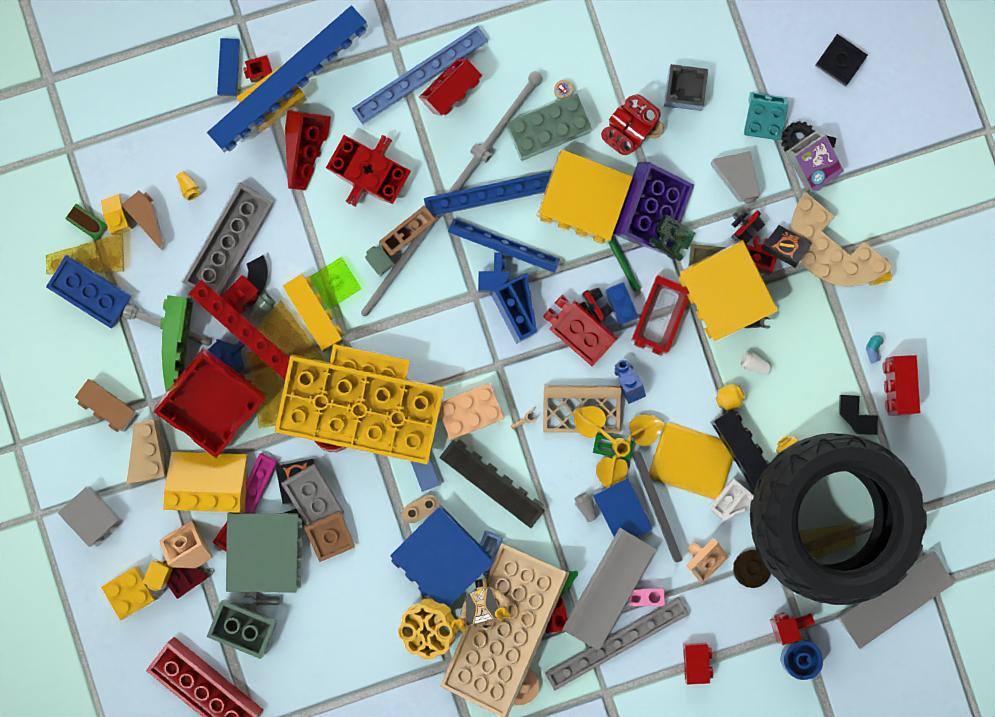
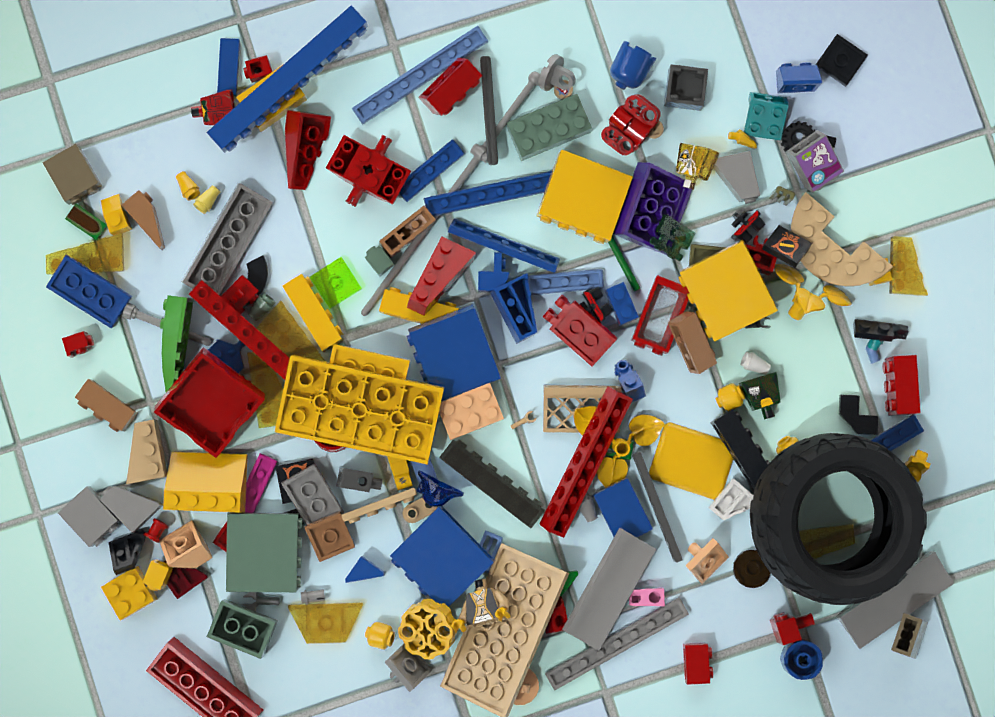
(72, 174): none -> dark tan brick
(77, 343): none -> red brick
(126, 551): none -> black wing
(129, 506): none -> light grey slope
(156, 530): none -> red bush
(206, 200): none -> light yellow cone
(214, 107): none -> red torso
(312, 596): none -> light grey pin
(325, 621): none -> clear yellow wing
(349, 479): none -> dark grey torso
(364, 570): none -> blue slope
(372, 509): none -> tan plate
(380, 635): none -> yellow head
(396, 303): none -> yellow brick
(400, 472): none -> yellow leg
(407, 668): none -> light grey tile
(431, 170): none -> blue tile
(435, 491): none -> clear blue hat
(441, 271): none -> red wedge
(454, 352): none -> blue brick
(489, 111): none -> dark grey axle
(552, 74): none -> light grey tile
(565, 282): none -> medium blue tile
(585, 462): none -> red brick
(631, 66): none -> blue cylinder
(692, 342): none -> medium nougat brick
(695, 163): none -> clear yellow torso
(742, 139): none -> yellow bar
(762, 393): none -> torso
(780, 197): none -> olive tile
(797, 78): none -> blue slope
(804, 300): none -> yellow plant
(879, 330): none -> black hinge
(899, 433): none -> blue plate
(905, 270): none -> clear yellow wing
(909, 636): none -> dark tan brick
(917, 464): none -> yellow hips

